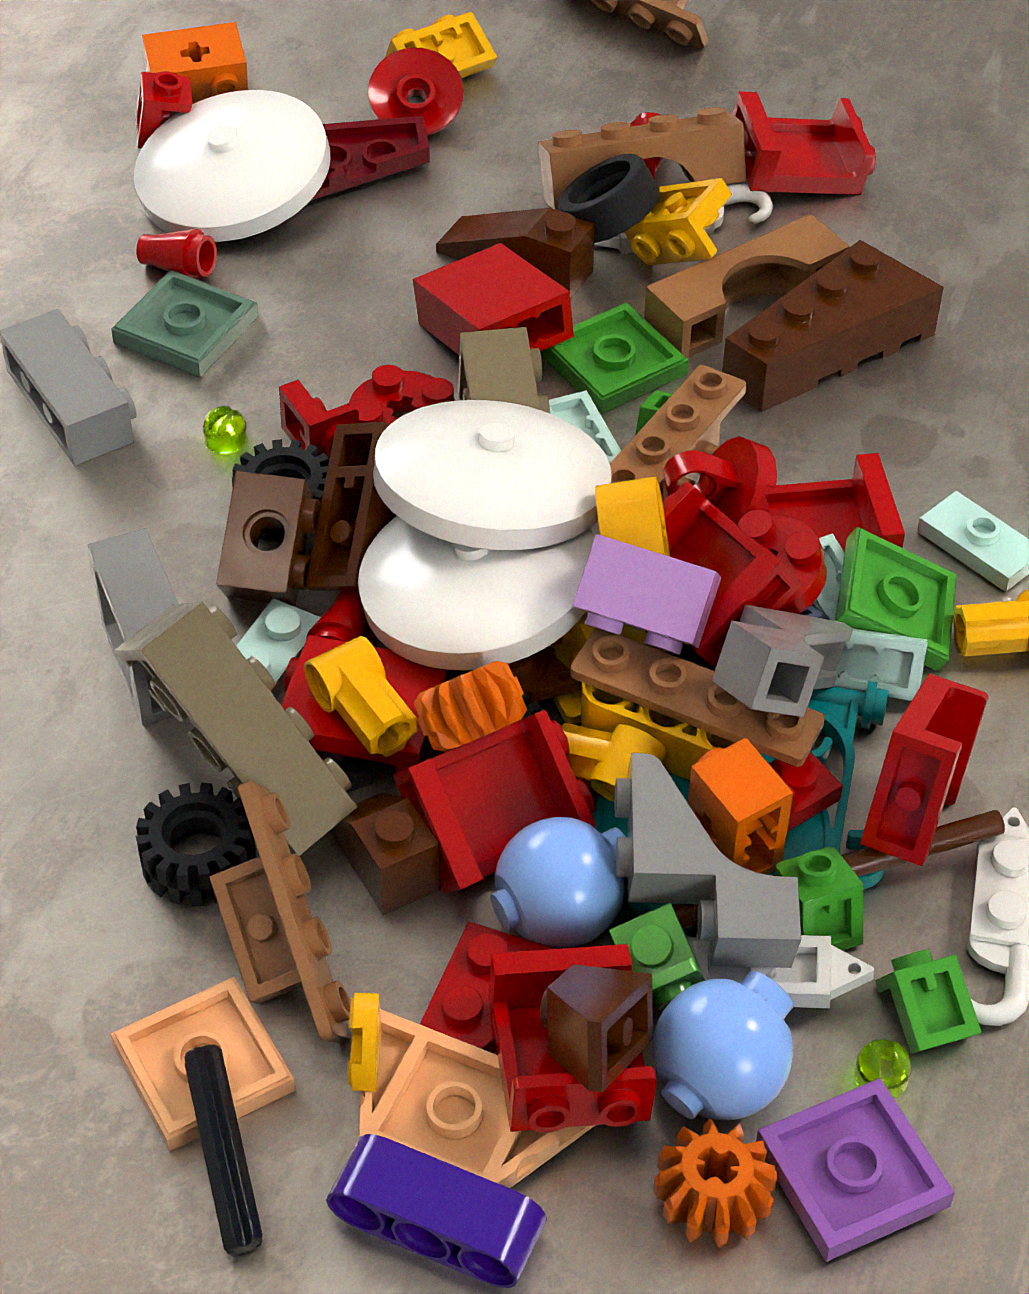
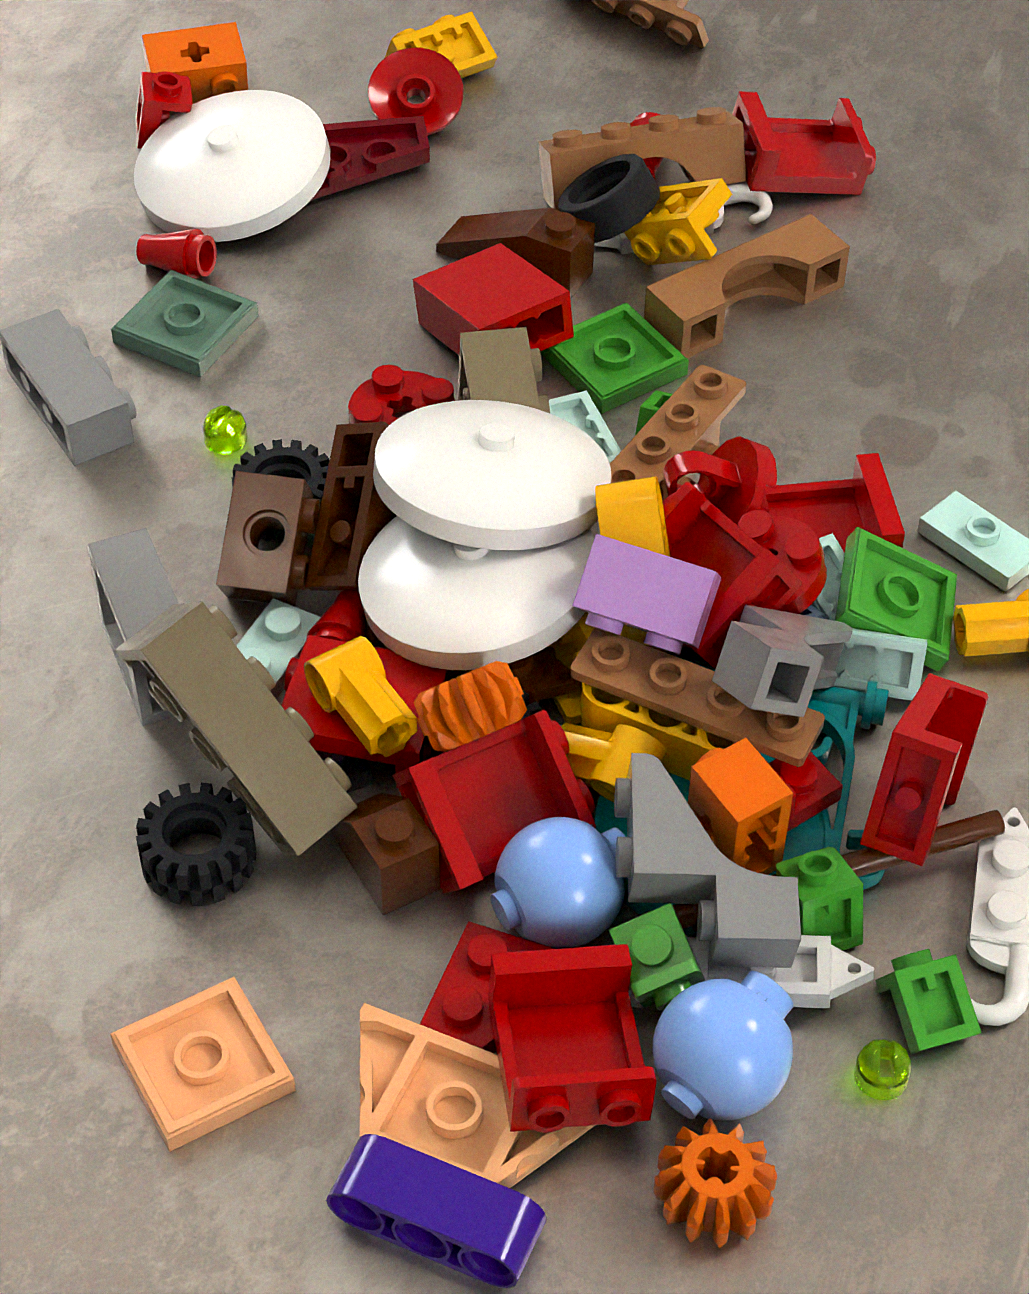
(223, 1150): black axle -> none
(271, 921): medium nougat bracket -> none
(308, 420): red bracket -> none
(366, 1041): yellow tile -> none
(597, 1022): reddish brown slope -> none
(829, 323): reddish brown wedge -> none
(854, 1169): medium lavender plate -> none

